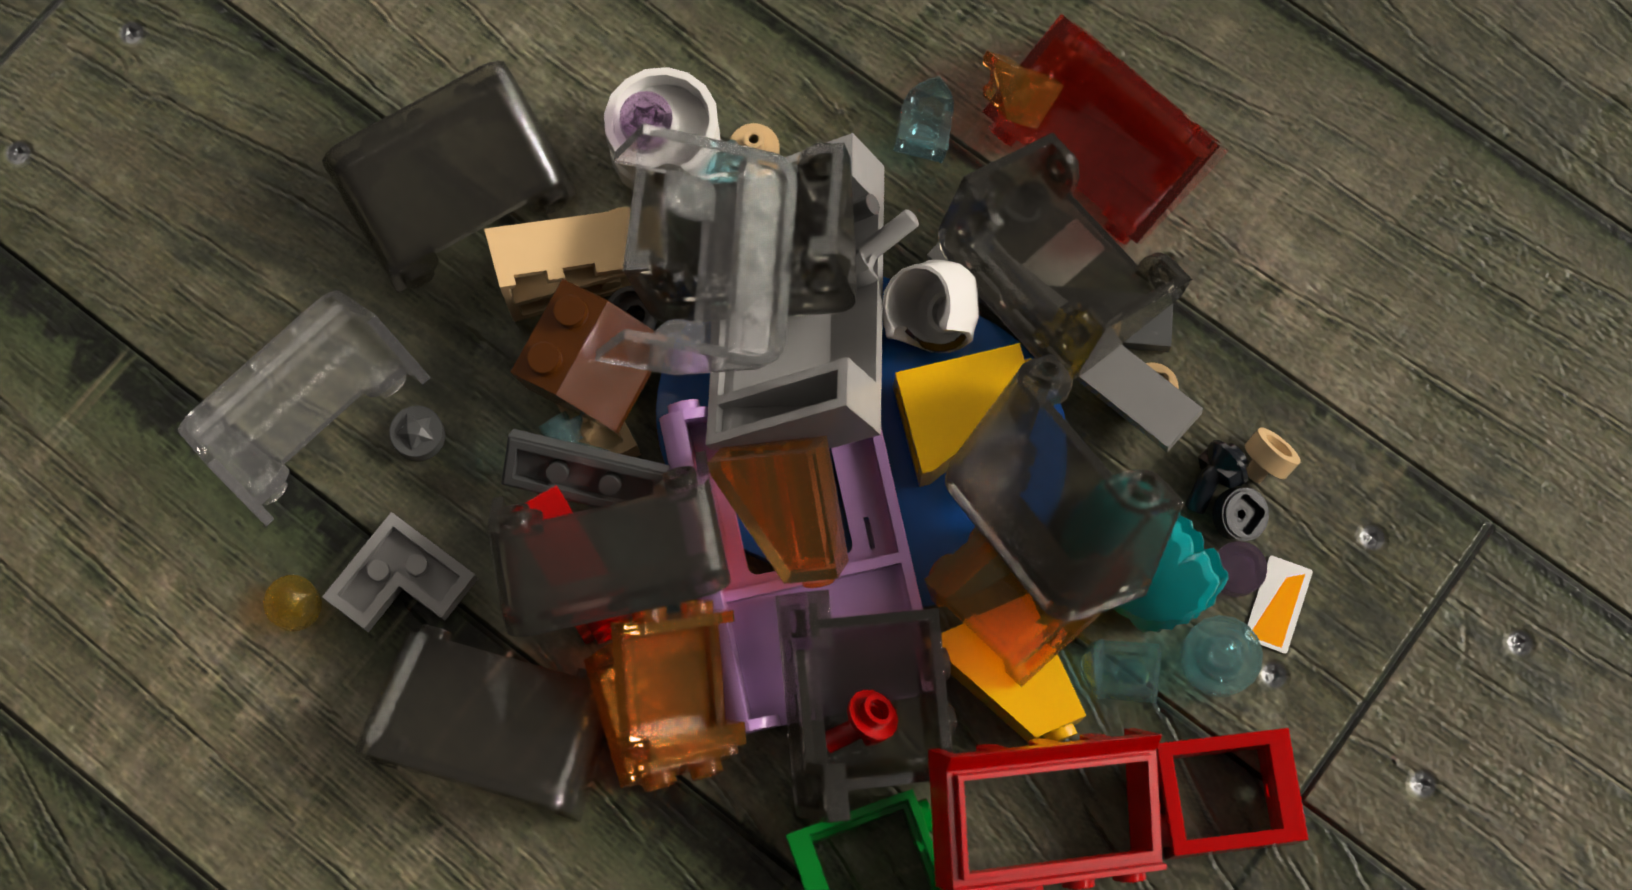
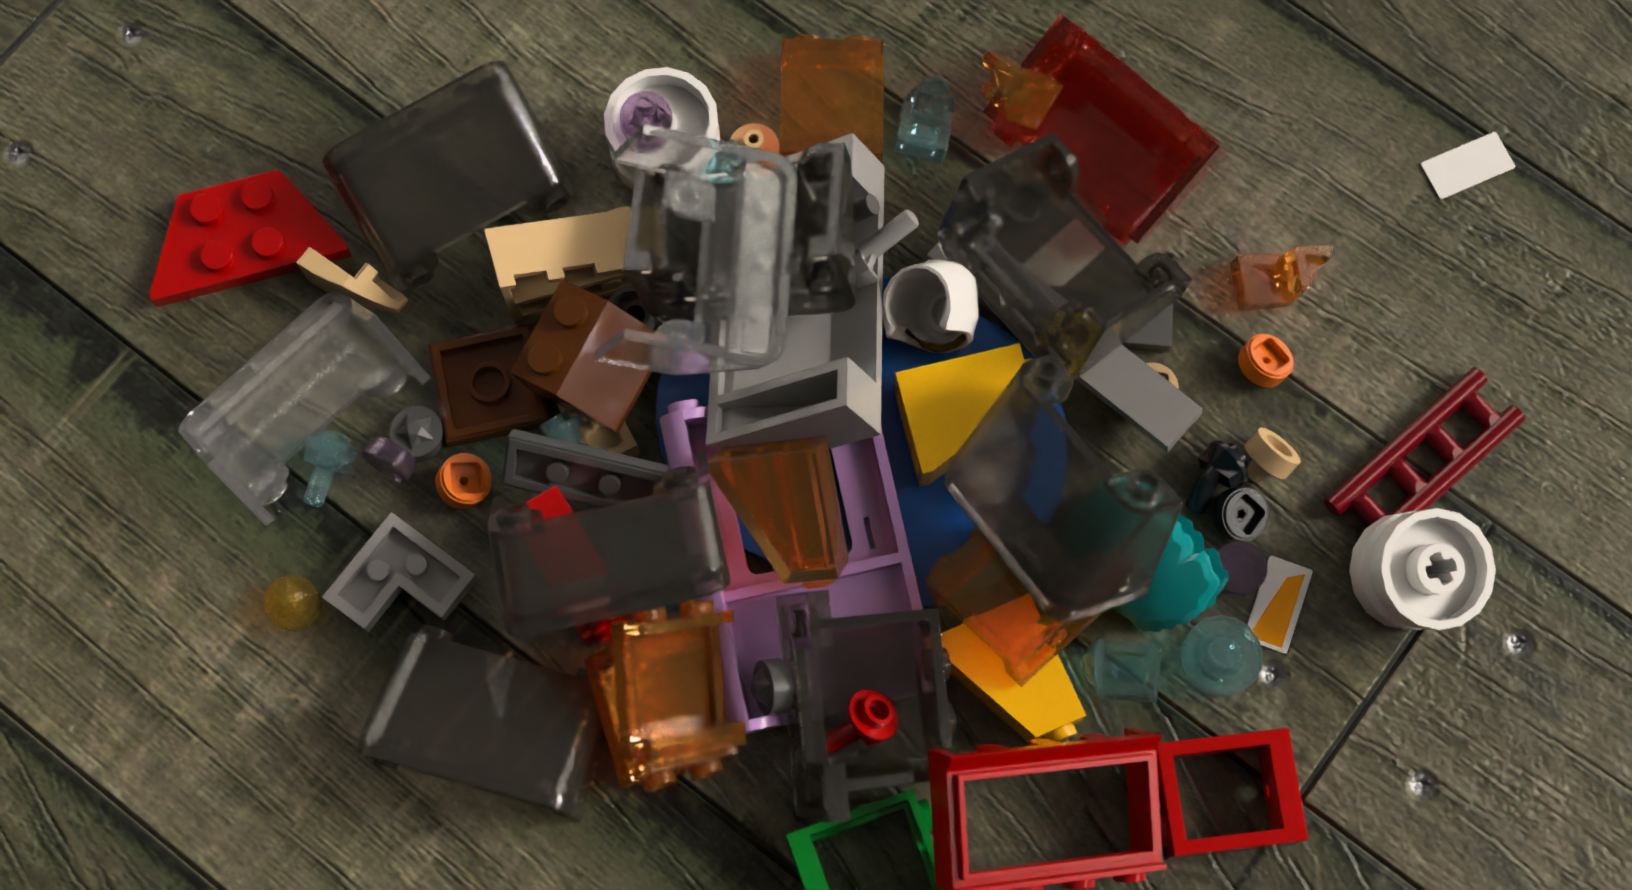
(239, 237): none -> red wing
(330, 454): none -> clear light blue plate
(364, 288): none -> tan slope
(389, 458): none -> tile
(463, 481): none -> orange tile
(478, 391): none -> reddish brown tile
(772, 686): none -> dark grey tile
(831, 92): none -> clear orange panel
(1265, 360): none -> orange tile
(1276, 279): none -> clear orange slope
(1422, 570): none -> white wheel
(1428, 428): none -> dark red bar
(1468, 165): none -> white sticker

